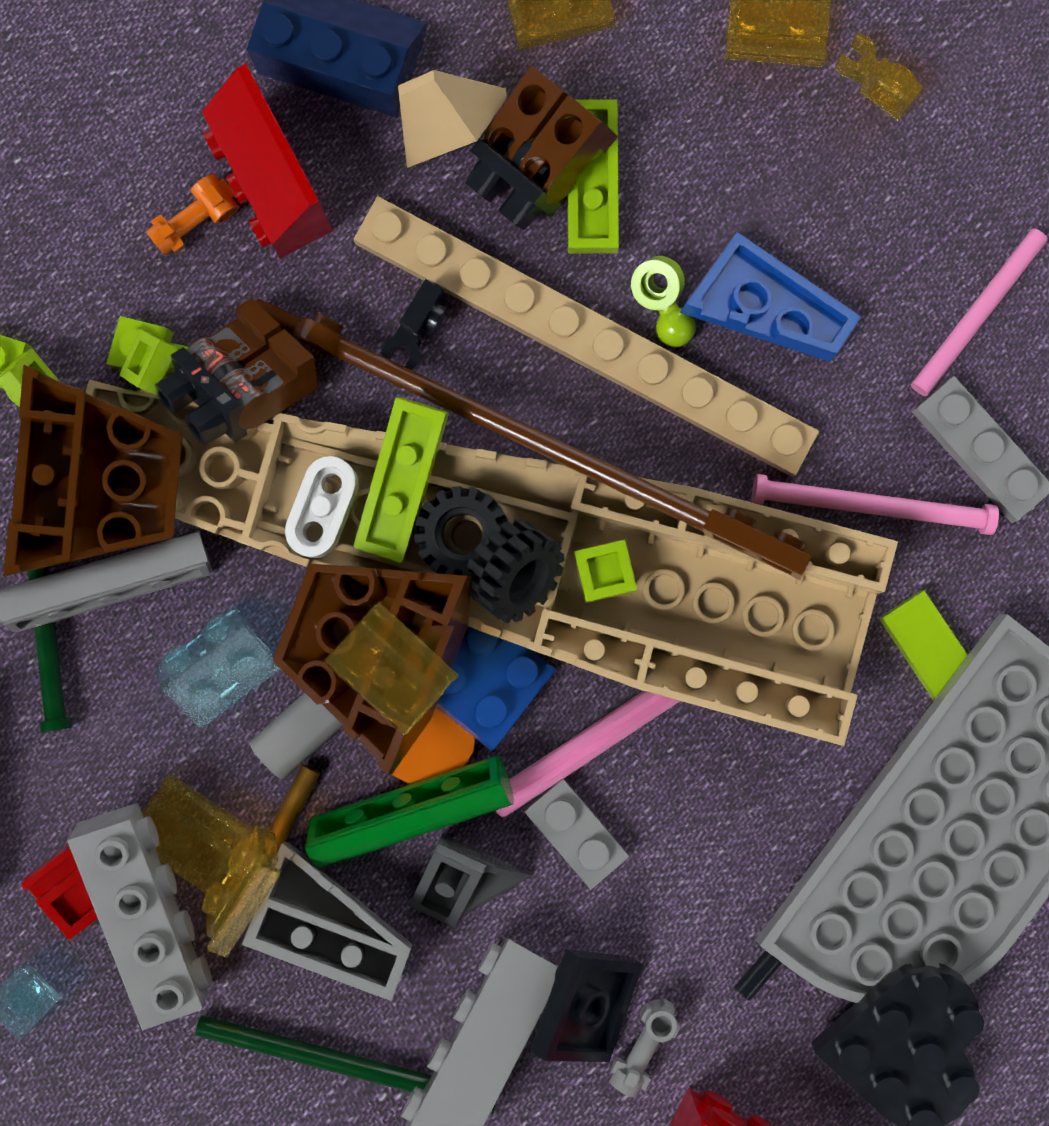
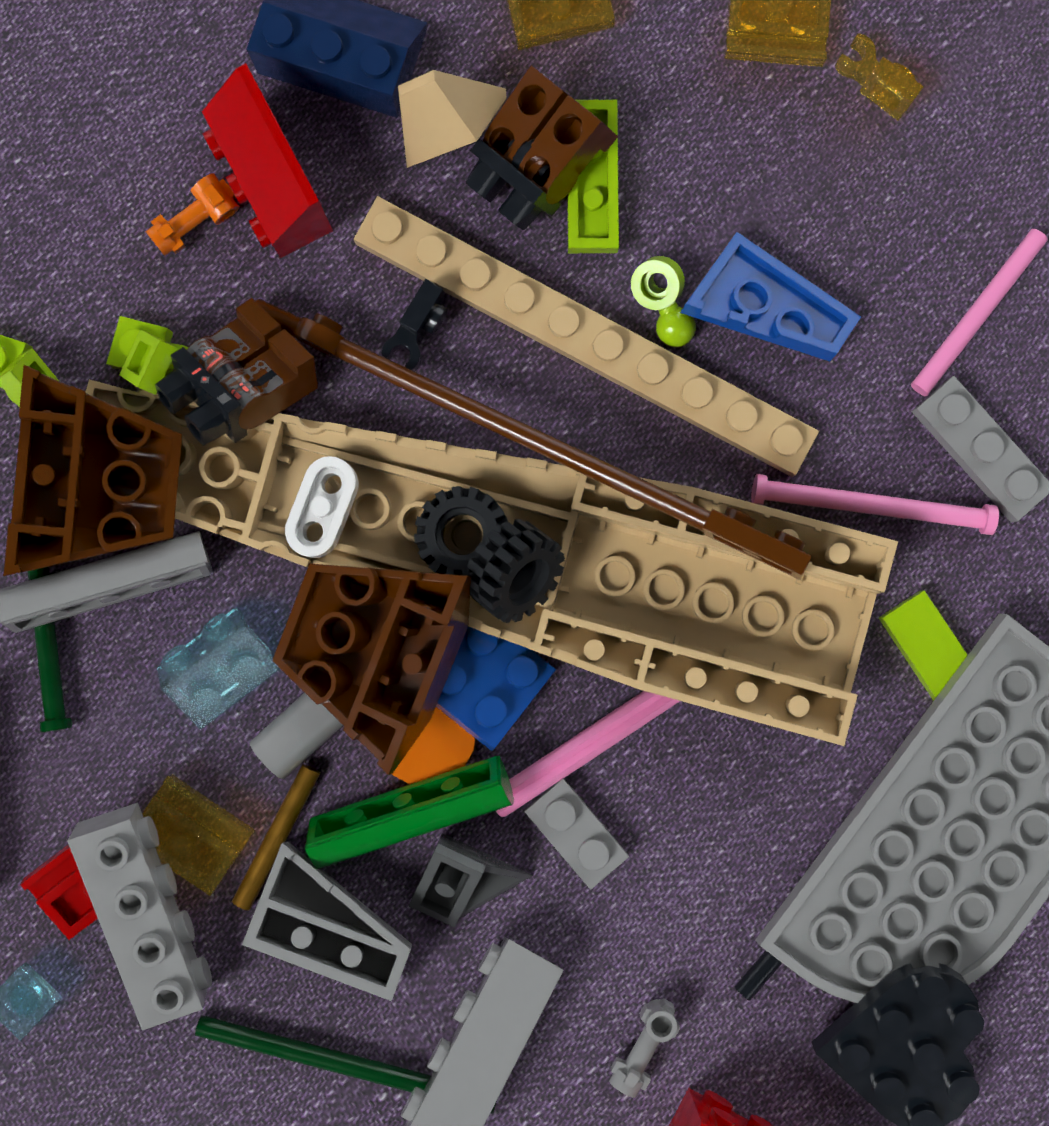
(242, 890): clear yellow plate -> none
(390, 668): clear yellow plate -> none
(401, 479): lime plate -> none
(586, 1007): black plate -> none
(605, 571): lime plate -> none

